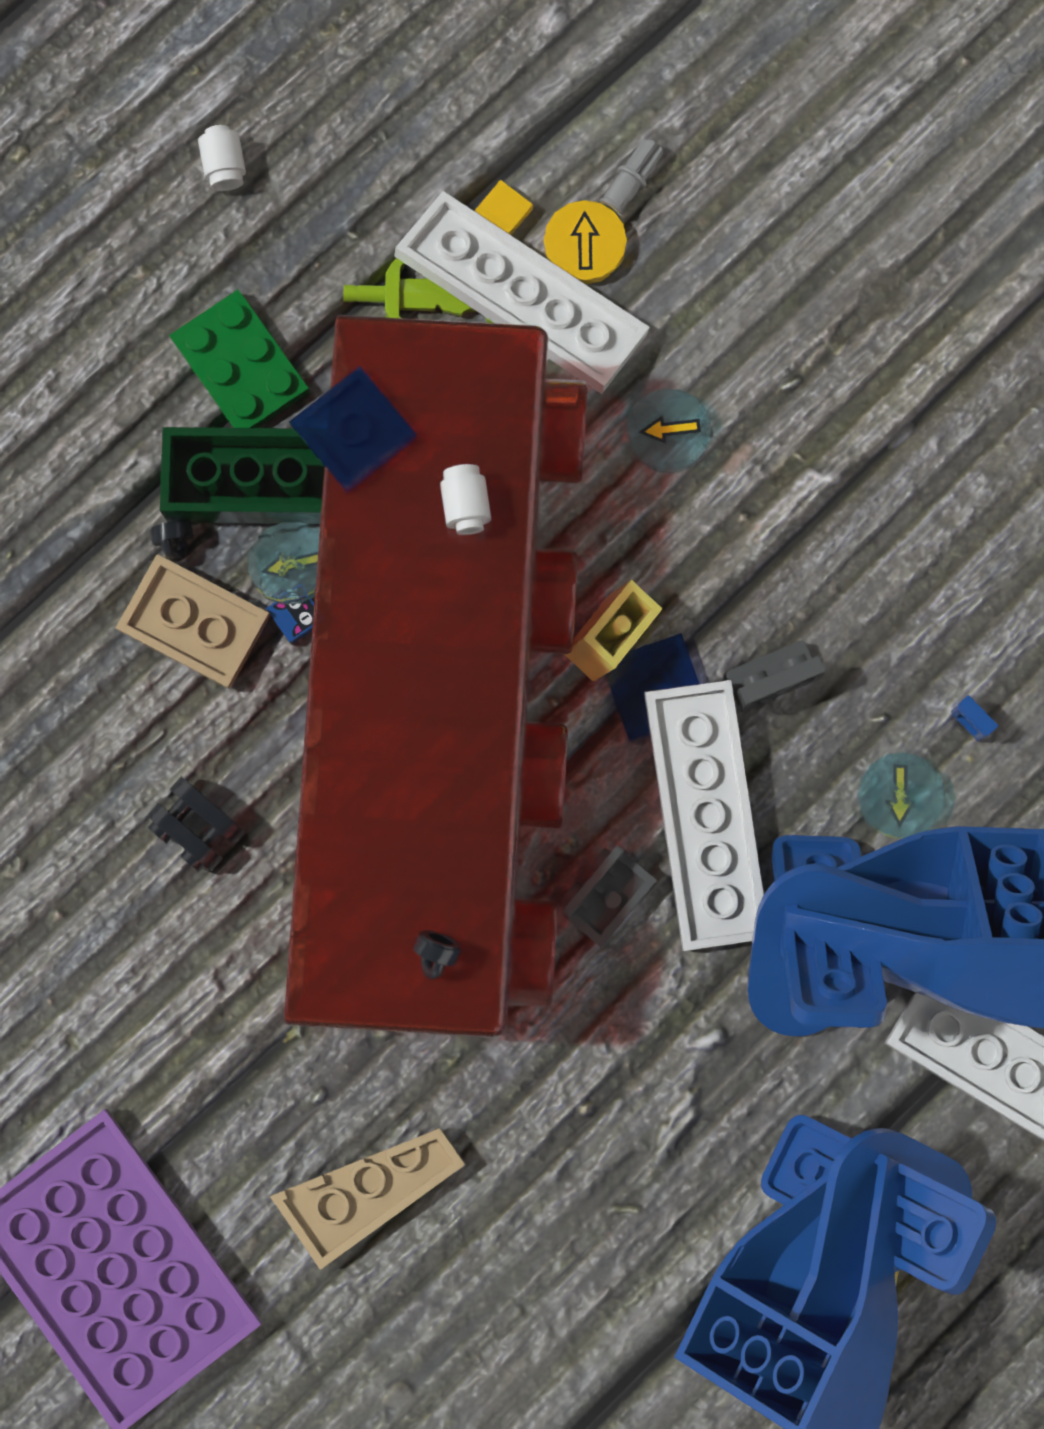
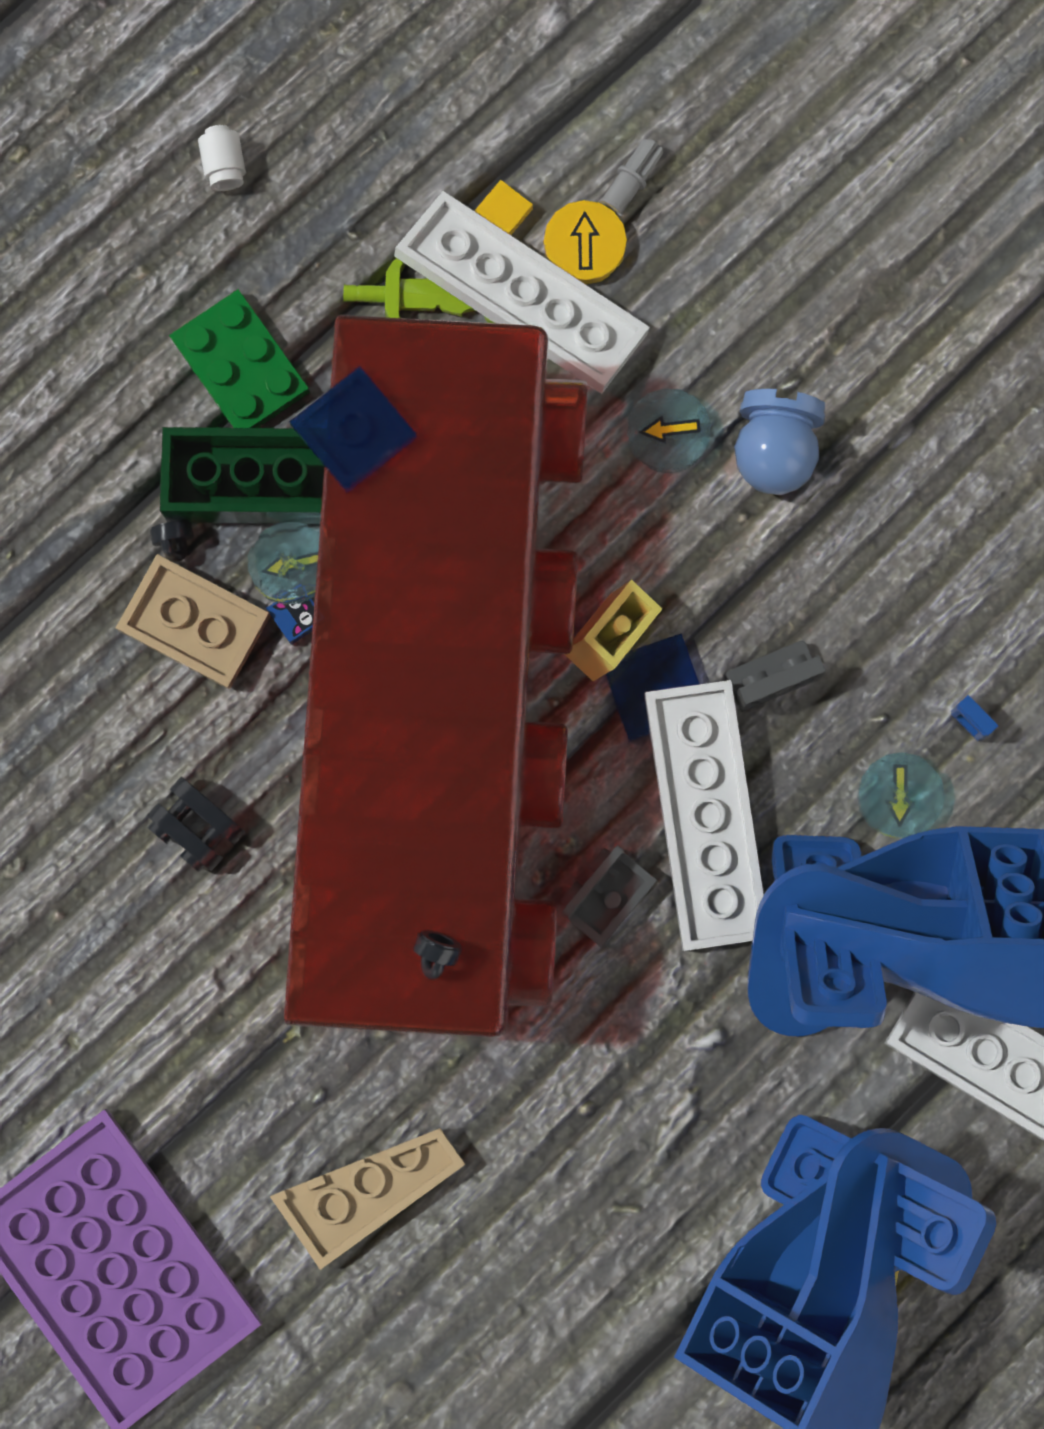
(465, 499): white brick -> none
(778, 444): none -> medium blue tile

